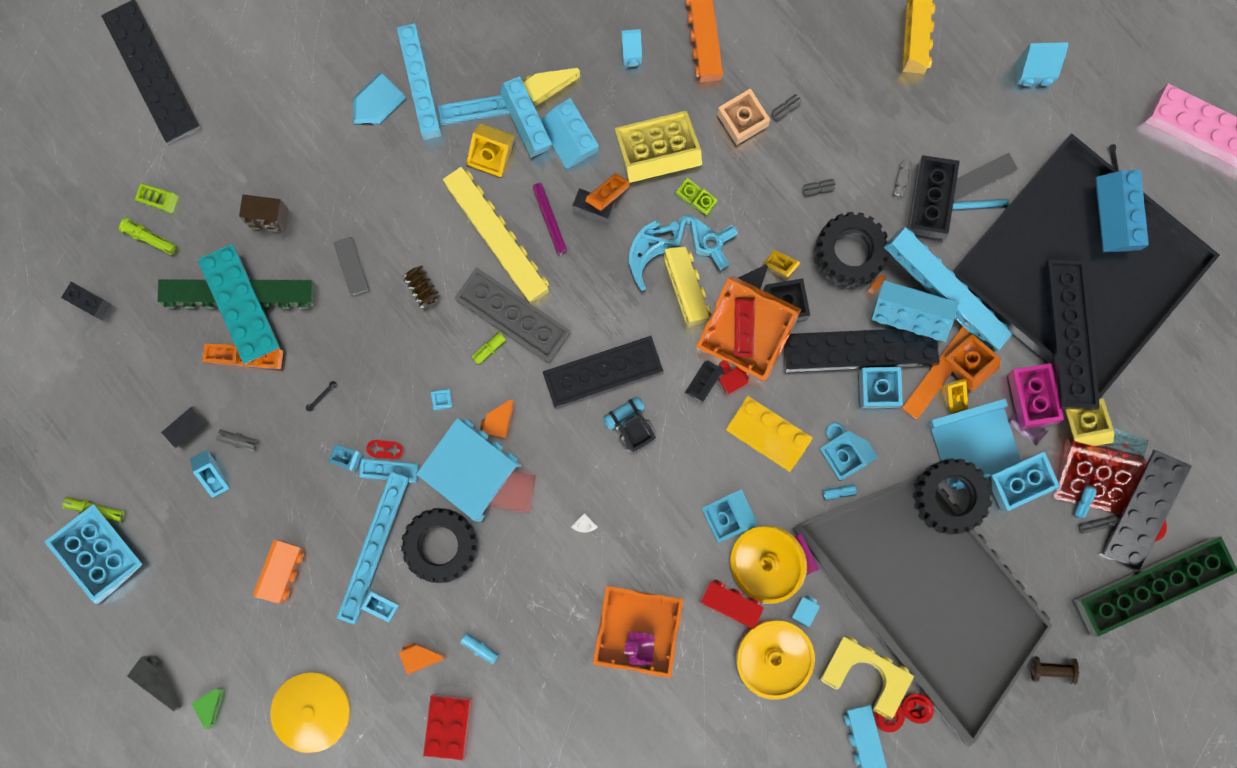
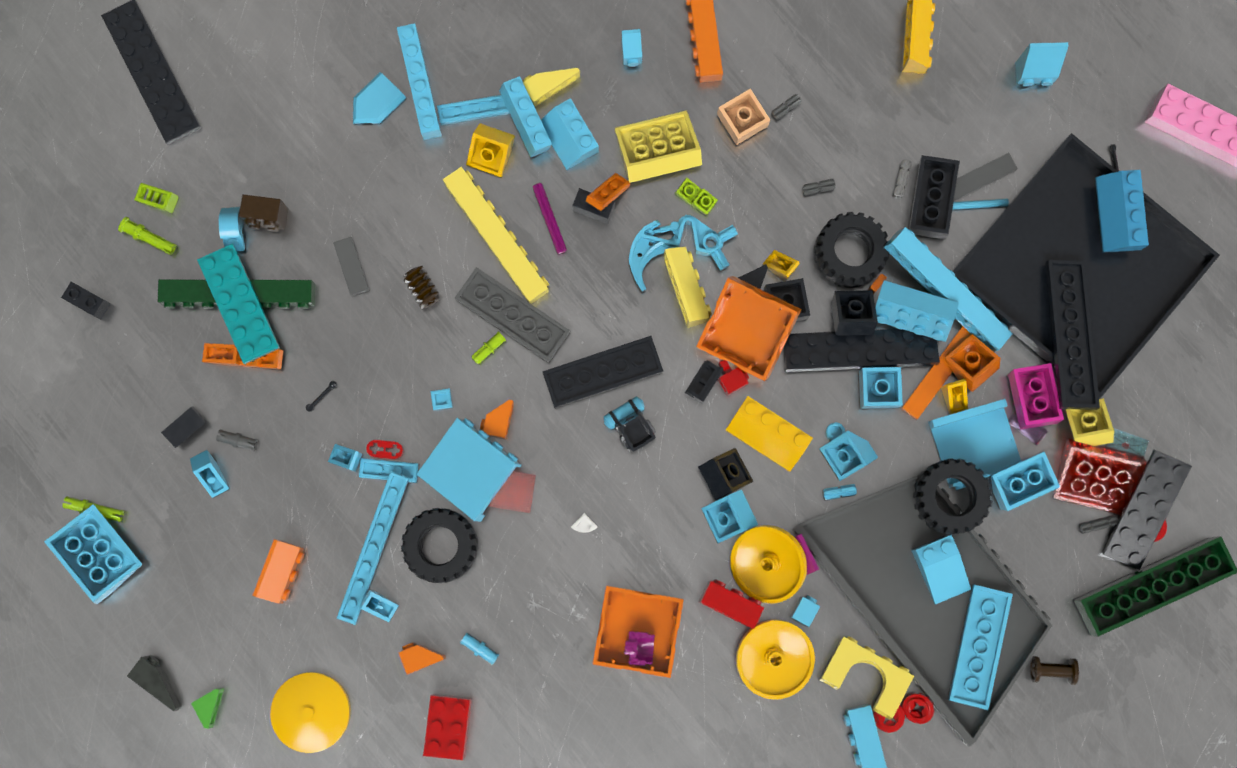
(231, 228): none -> medium azure brick
(725, 474): none -> black slope
(744, 328): red tile -> none
(854, 312): none -> black brick
(942, 568): none -> medium azure slope
(980, 647): none -> medium azure plate
(1087, 498): medium azure piece -> none

